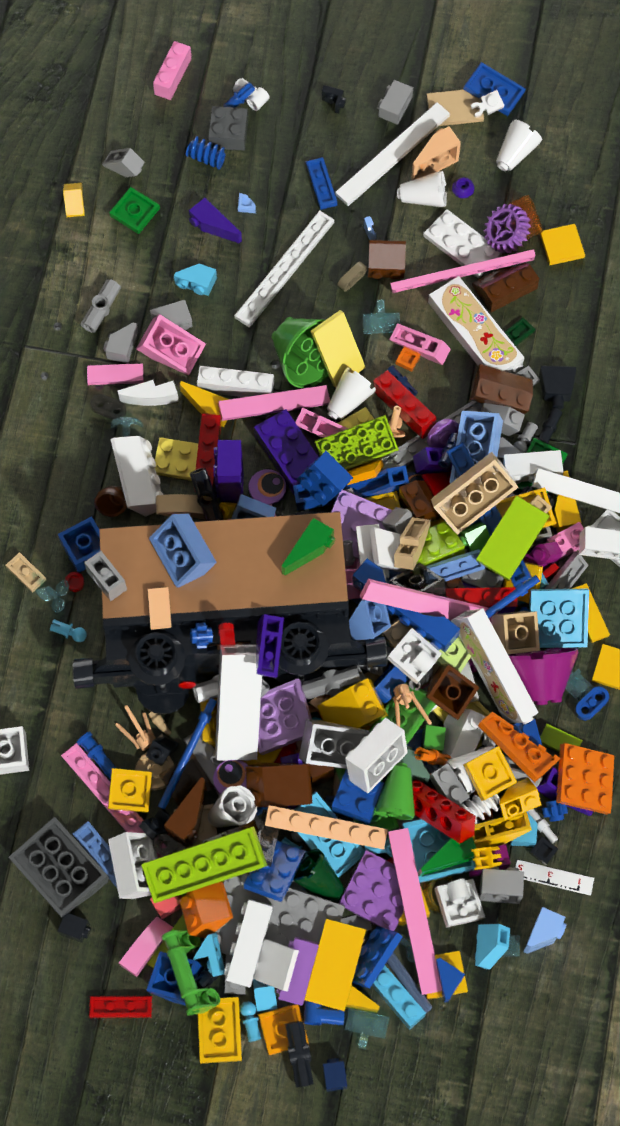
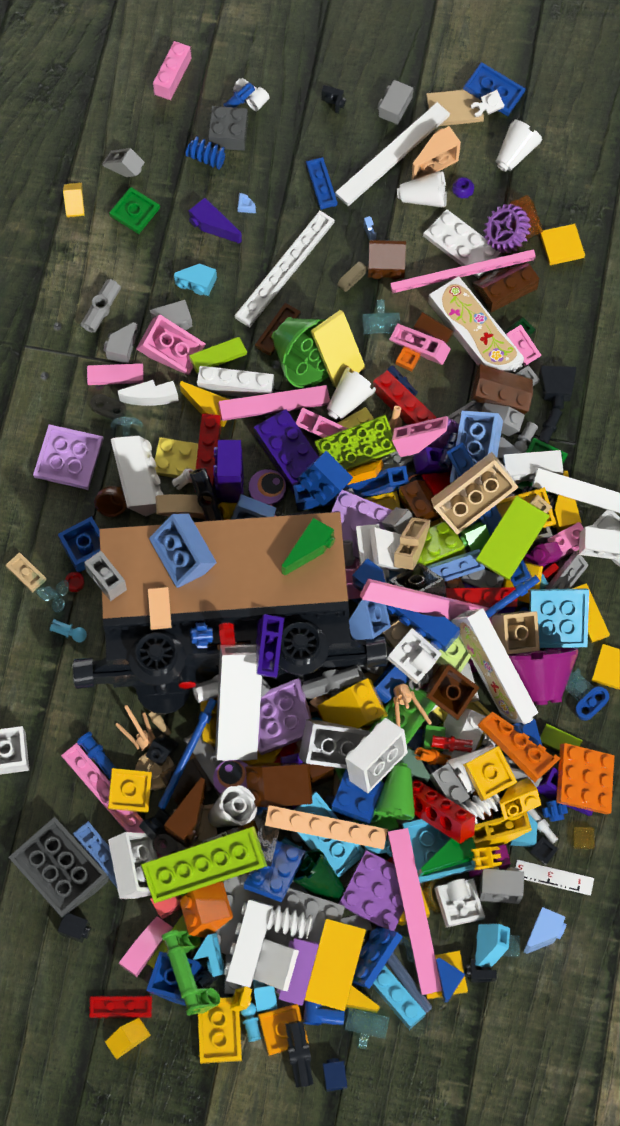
(68, 457): none -> lavender plate
(127, 1037): none -> yellow slope
(183, 479): none -> white pin
(218, 354): none -> lime tile
(241, 999): none -> yellow plate
(265, 342): none -> reddish brown plate
(290, 922): none -> white piece
(417, 436): none -> bright pink slope
(433, 328): none -> reddish brown tile
(451, 743): none -> red pin
(484, 974): none -> black bracket
(524, 344): none -> bright pink plate
(583, 838): none -> clear yellow tile

